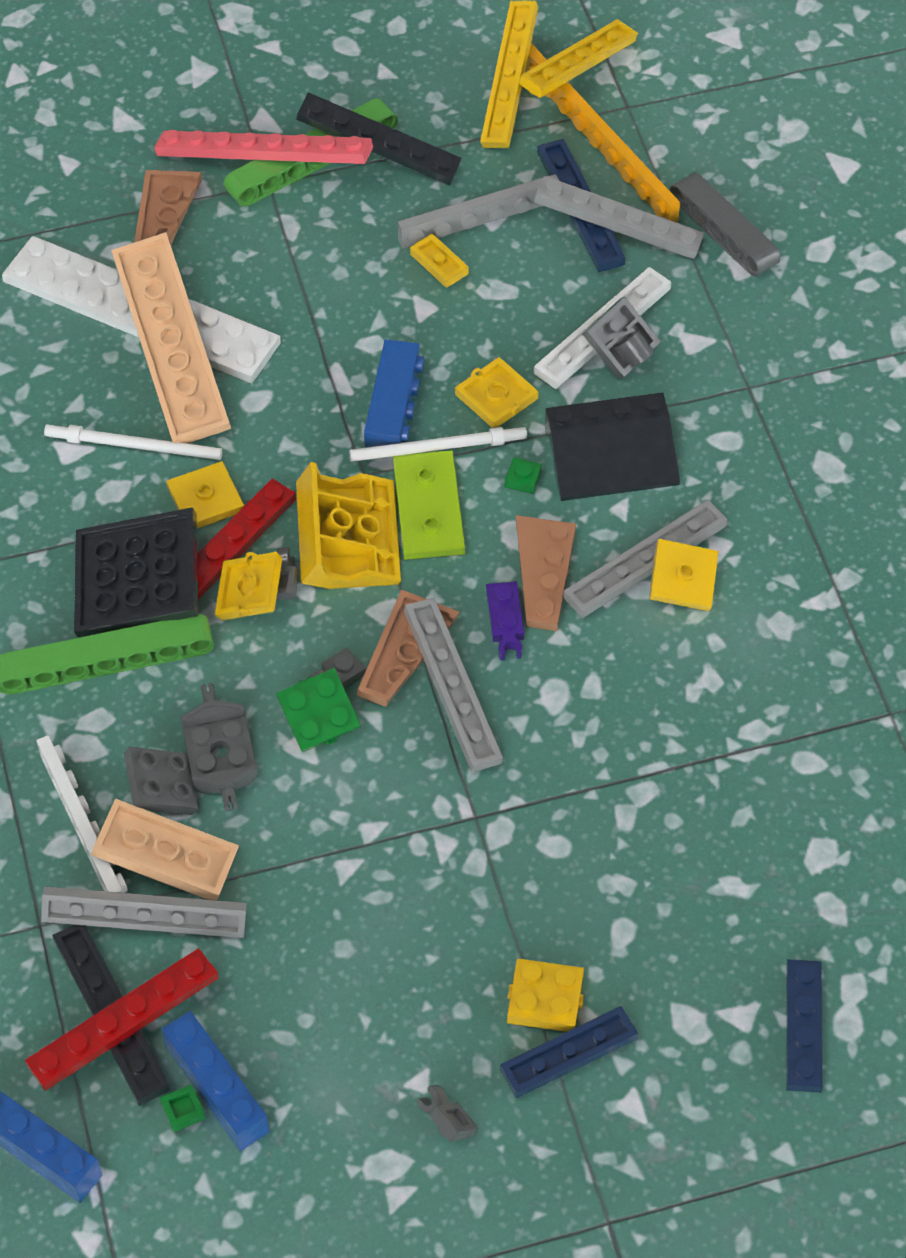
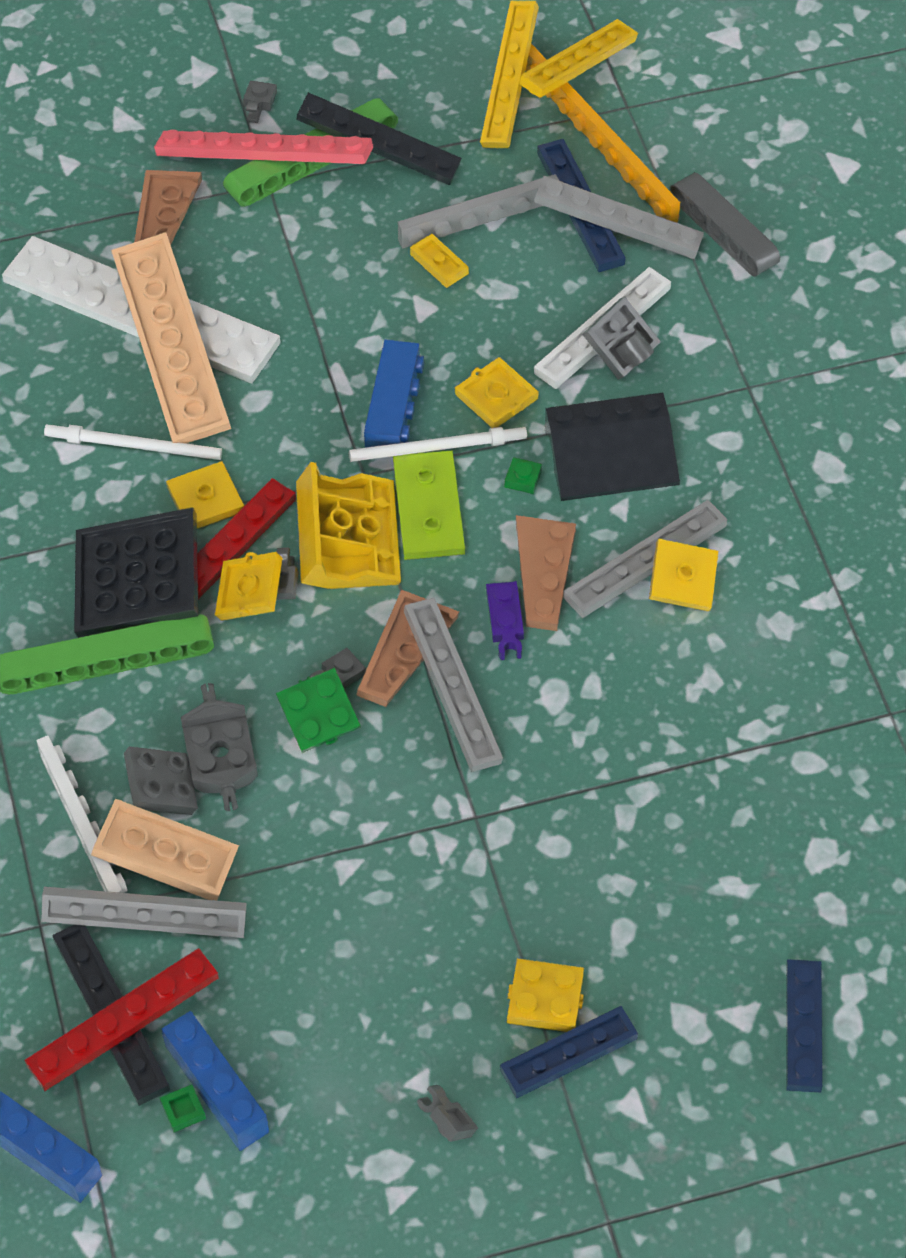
(258, 97): none -> dark grey plate

